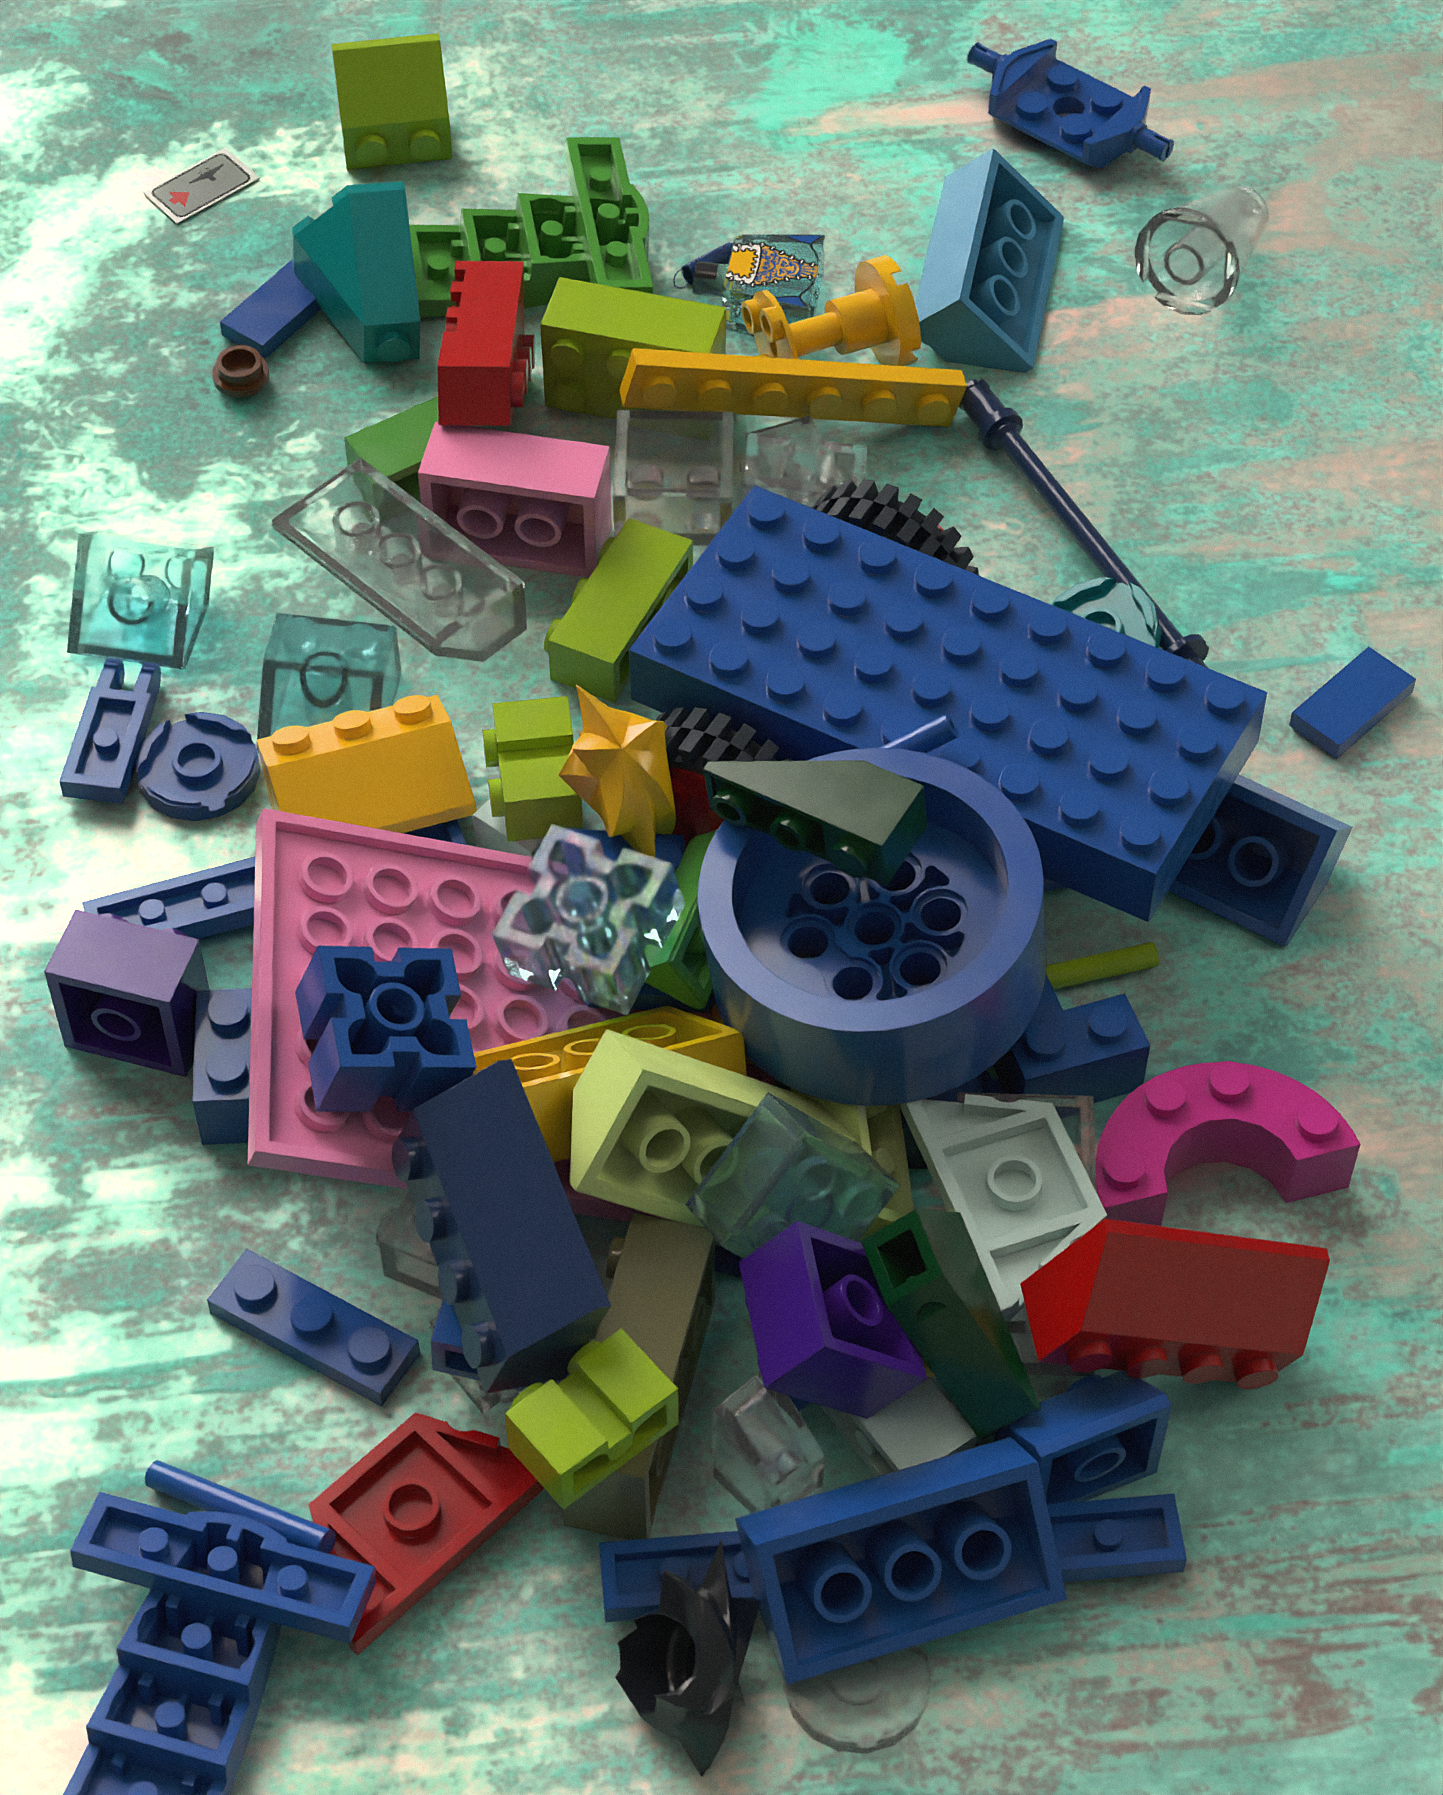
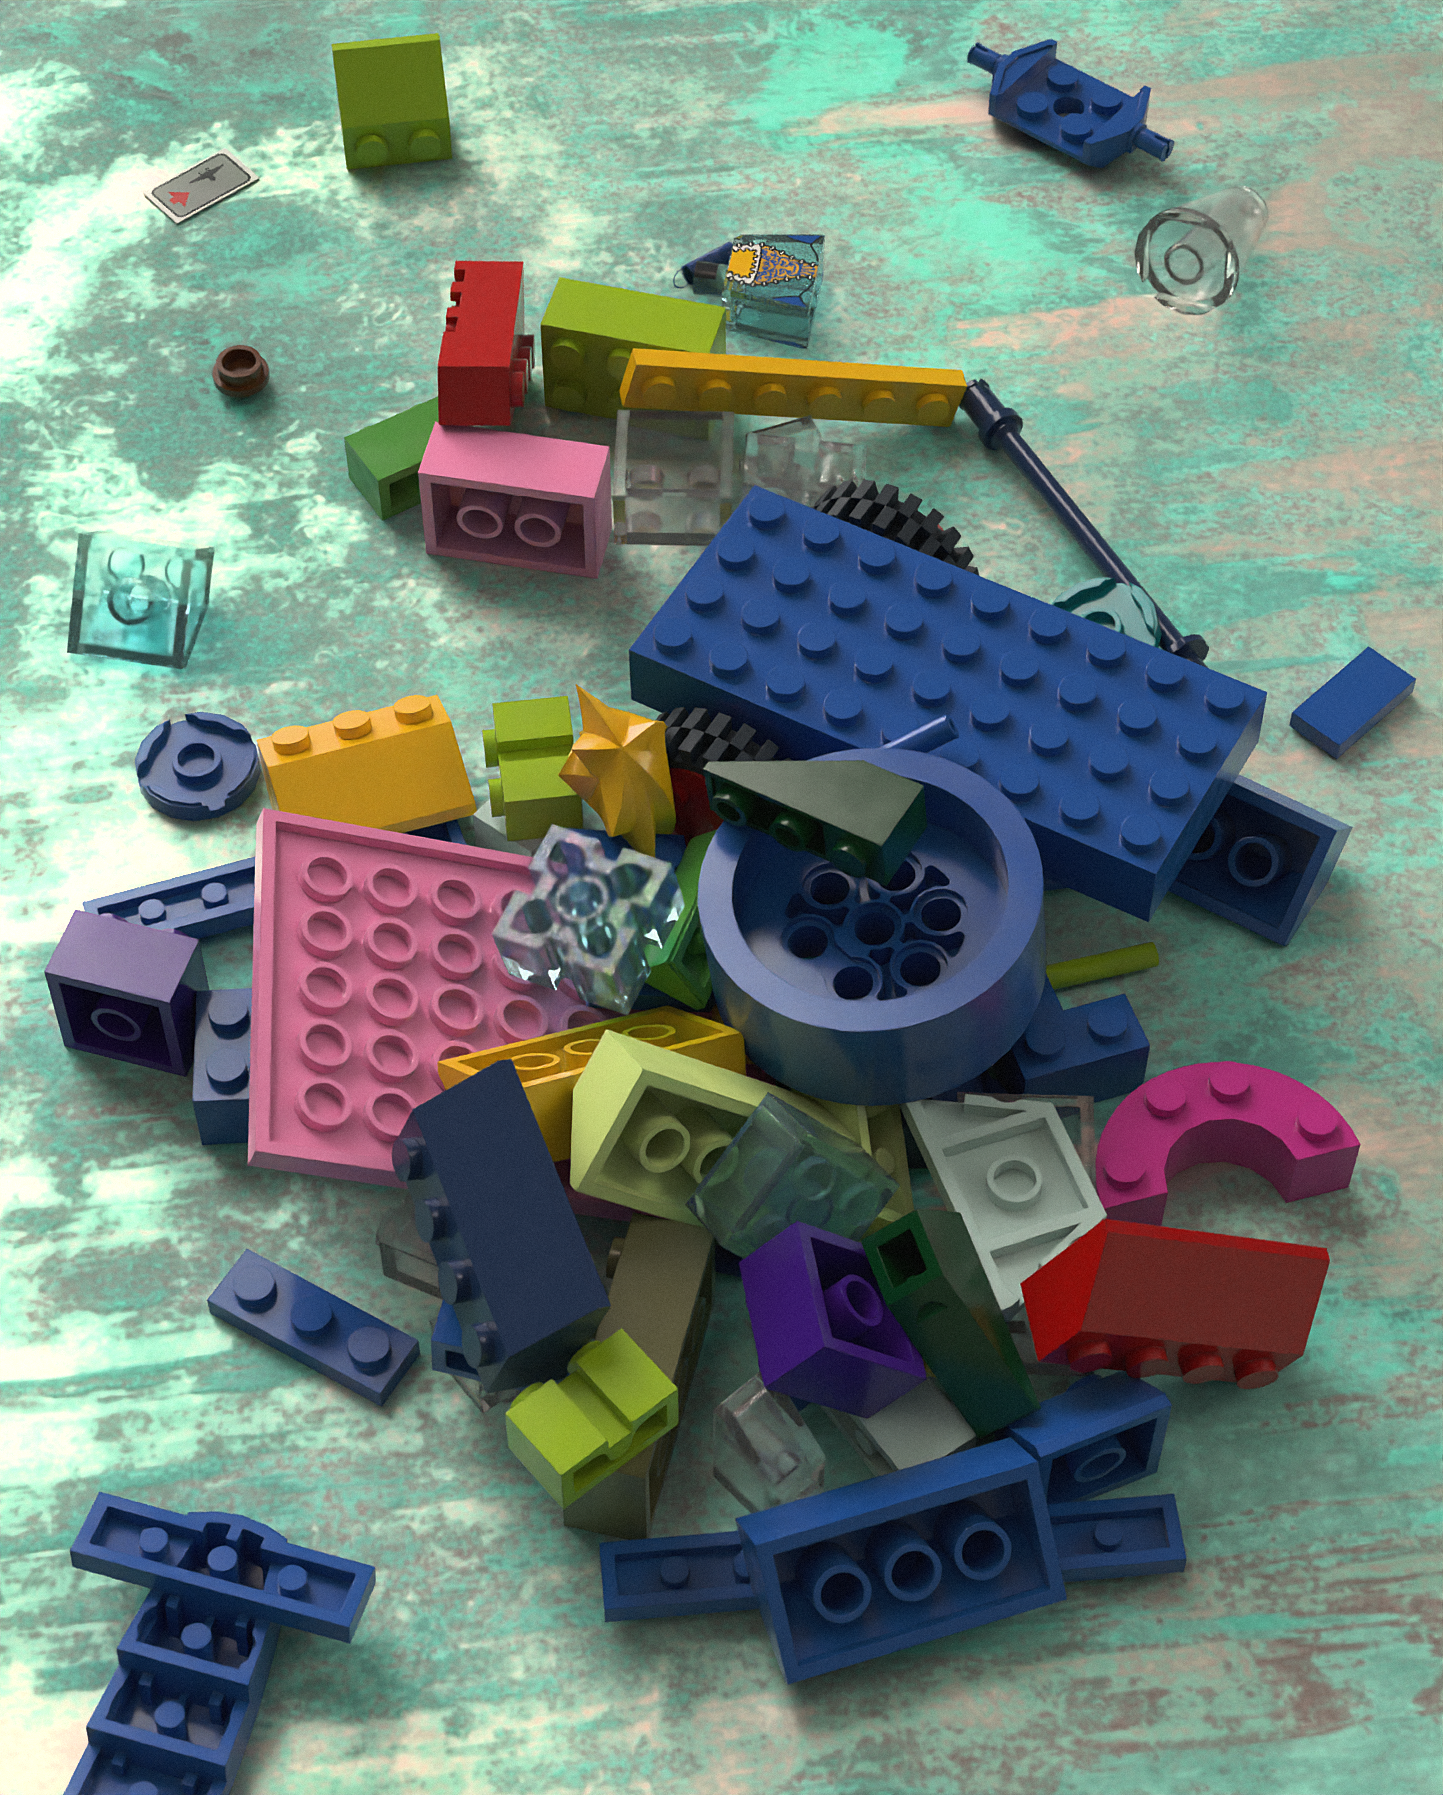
(110, 734): hinge -> none
(218, 1498): blue bar -> none
(271, 313): blue tile -> none
(325, 669): clear light blue slope -> none
(363, 270): teal slope -> none
(382, 1027): blue brick -> none
(408, 564): clear slope -> none
(420, 1511): red wing -> none
(584, 237): bright green slope -> none
(614, 607): lime brick -> none
(688, 1660): black hair -> none
(864, 1703): clear tile -> none
(873, 317): yellow piece -> none
(988, 267): dark azure slope -> none

